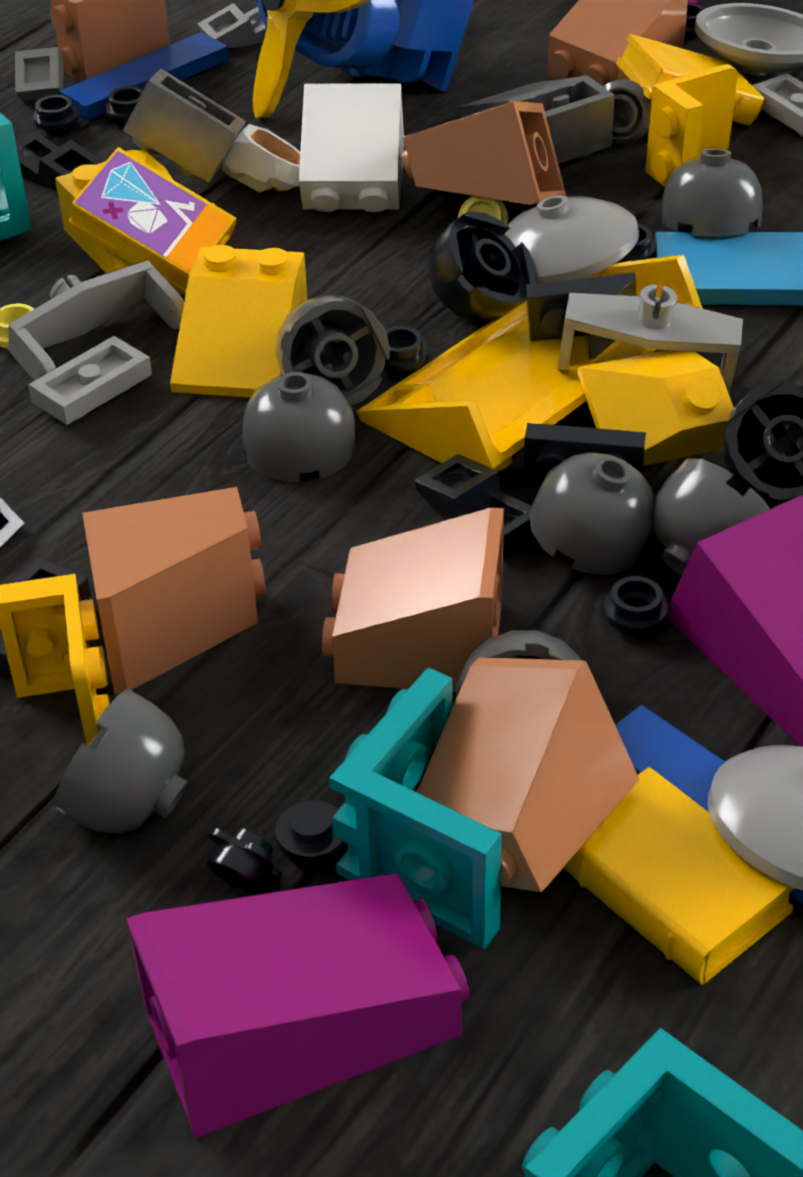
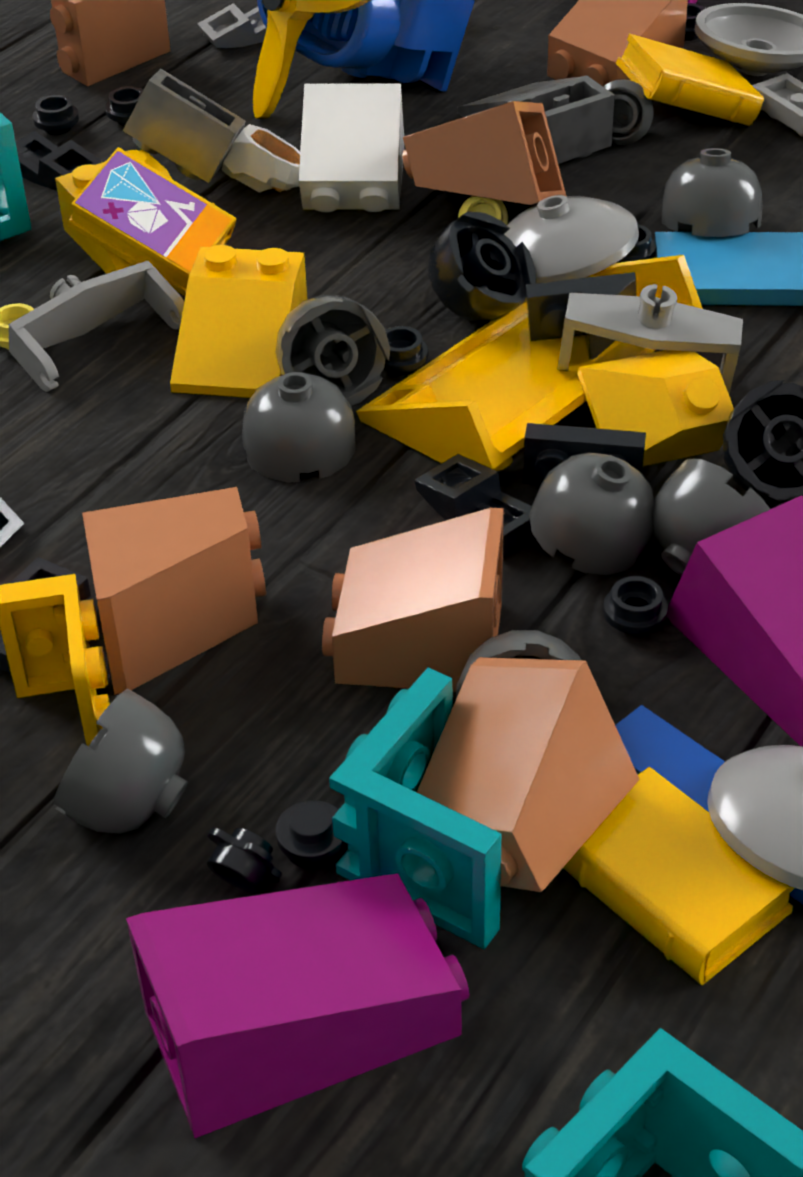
(38, 73): light grey plate -> none
(90, 380): light grey plate -> none
(179, 59): blue tile -> none
(689, 117): yellow bracket -> none

